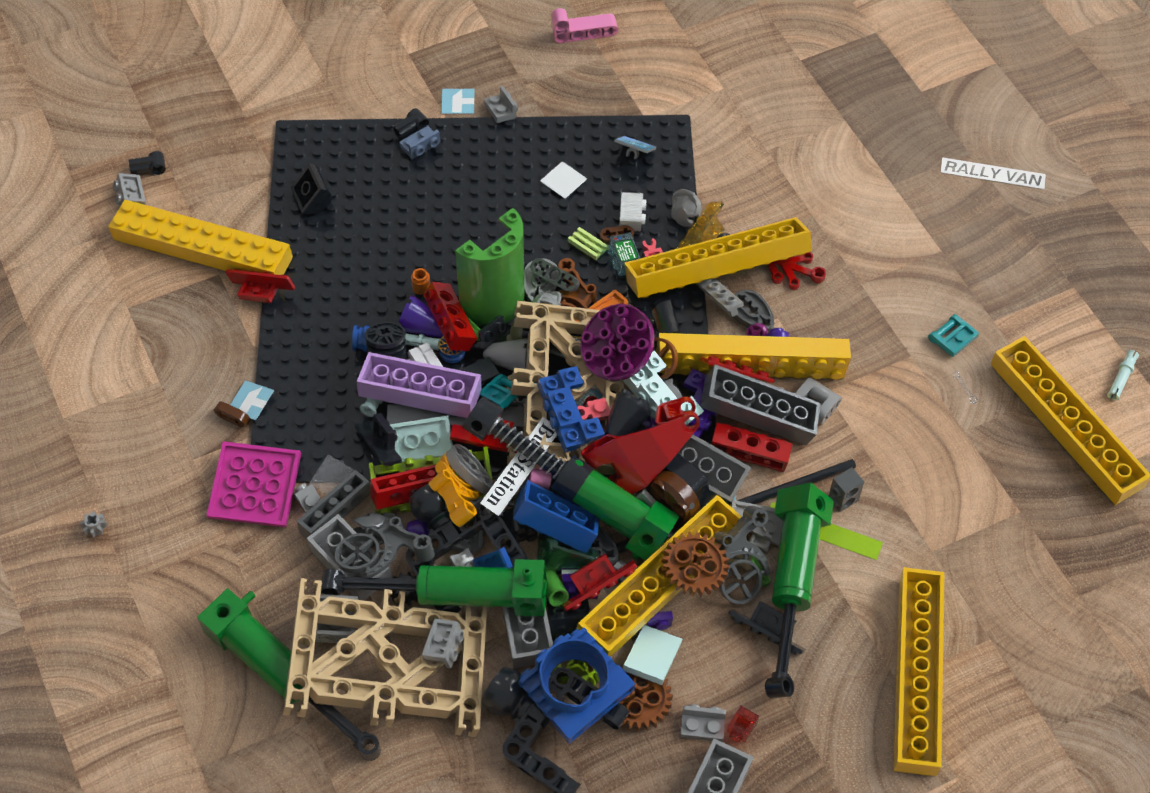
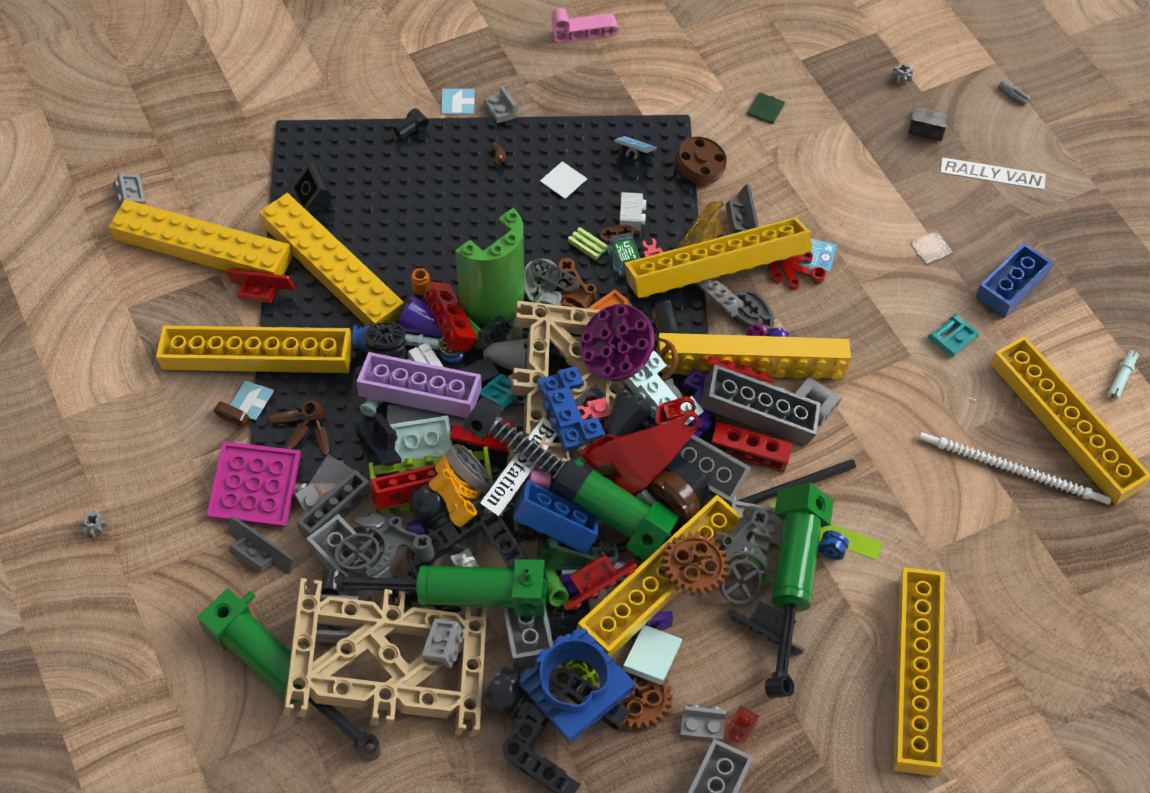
(153, 163): black piece -> none
(255, 349): none -> yellow brick
(256, 549): none -> dark grey bracket
(311, 411): none -> reddish brown plant
(331, 262): none -> yellow brick
(420, 142): sand blue bracket -> none
(497, 558): blue plate -> none
(500, 153): none -> reddish brown arm
(685, 205): light grey helmet -> none
(700, 160): none -> reddish brown piece
(742, 214): none -> dark grey bracket
(766, 108): none -> dark green piece
(822, 253): none -> medium azure sticker
(833, 545): none -> blue wheel
(846, 489): dark grey brick -> none
(902, 74): none -> light grey gear
(928, 123): none -> black bracket
(931, 248): none -> clear piece
(1014, 91): none -> light grey axle
(1014, 279): none -> blue brick
(1086, 493): none -> white hose

